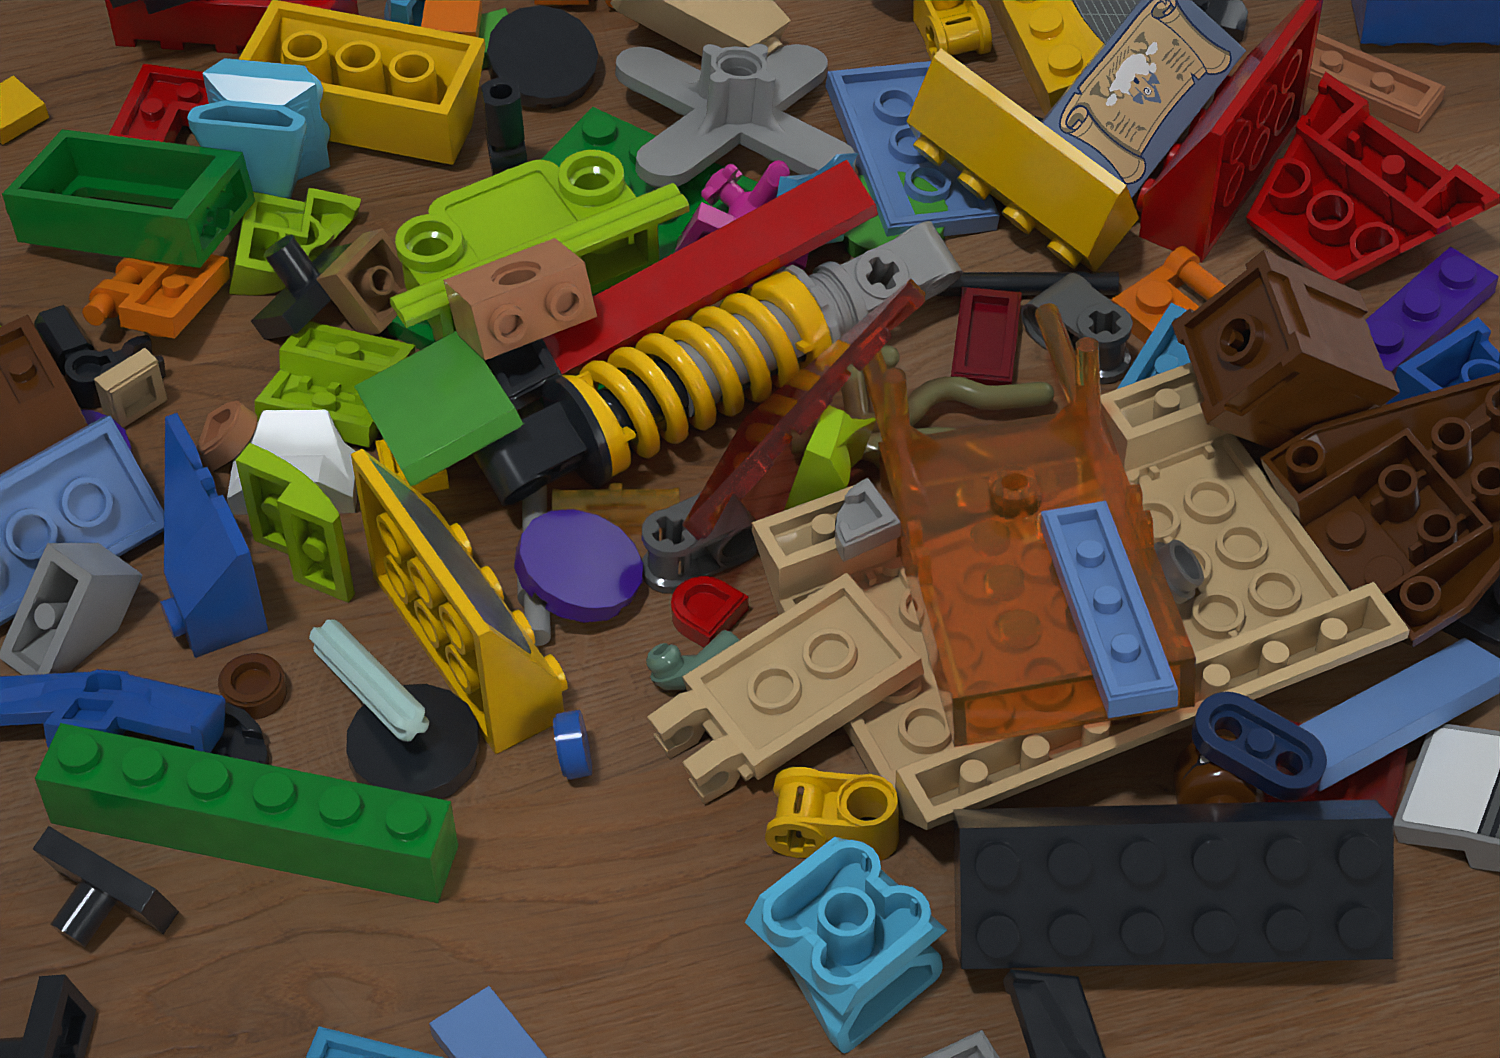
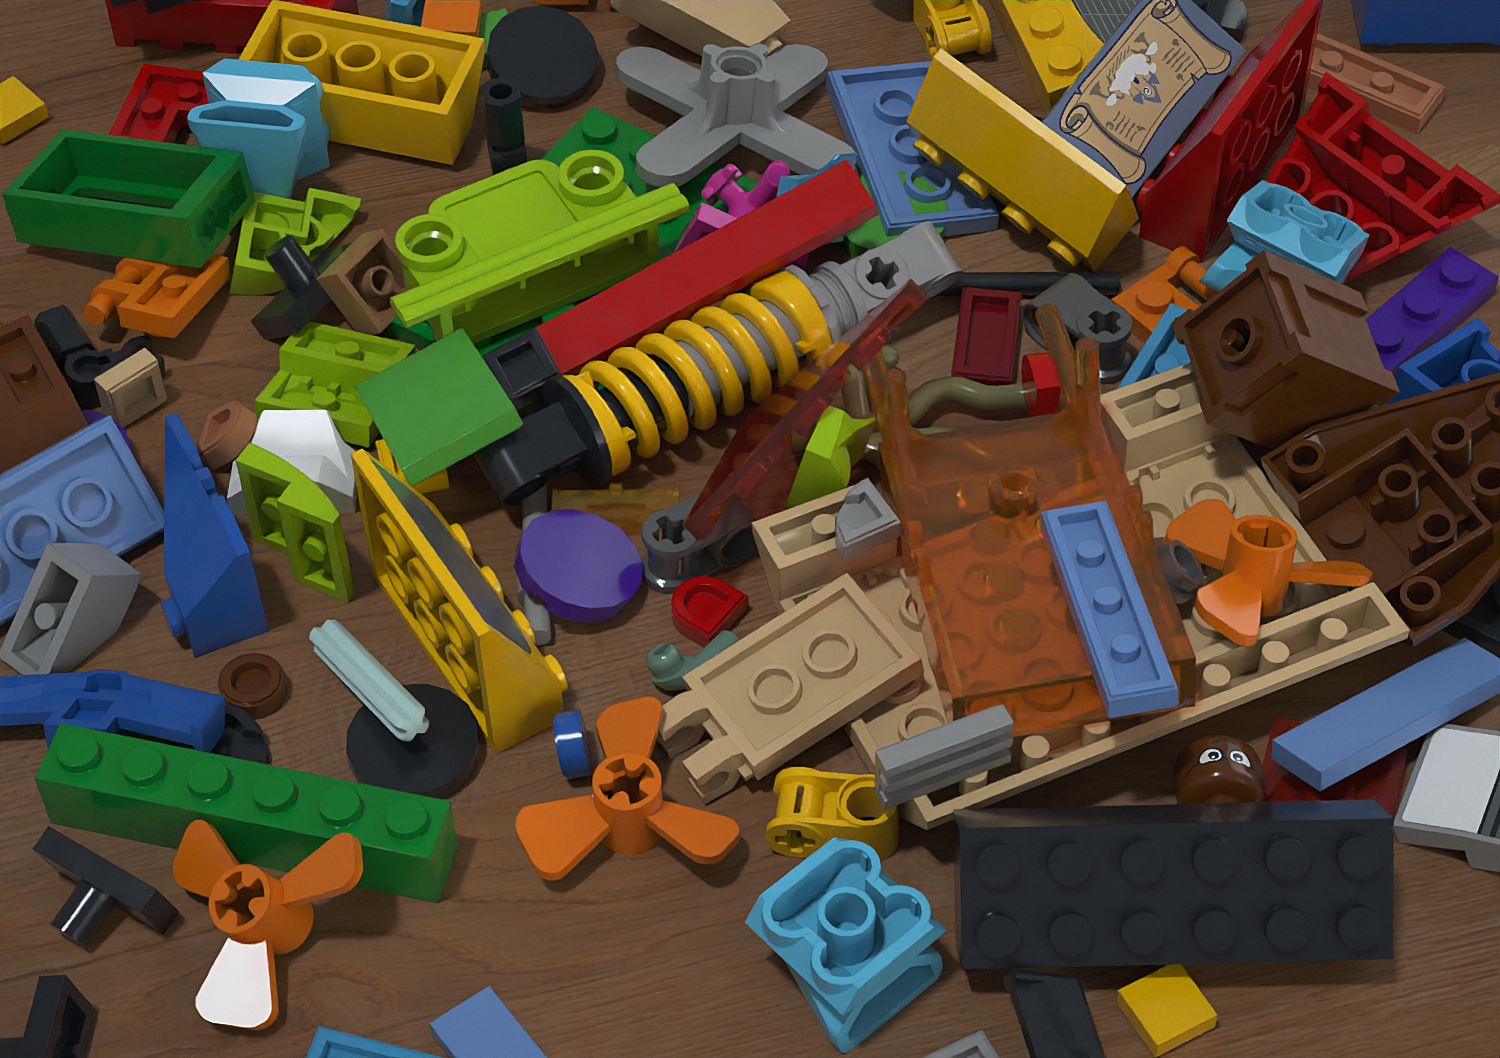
(259, 914): none -> orange piece
(520, 298): nougat brick -> none
(567, 830): none -> orange piece
(943, 756): none -> light grey tile
(1040, 384): none -> red tile
(1166, 1009): none -> yellow tile
(1255, 564): none -> orange piece
(1260, 745): dark blue plate -> none
(1291, 228): none -> medium azure piece

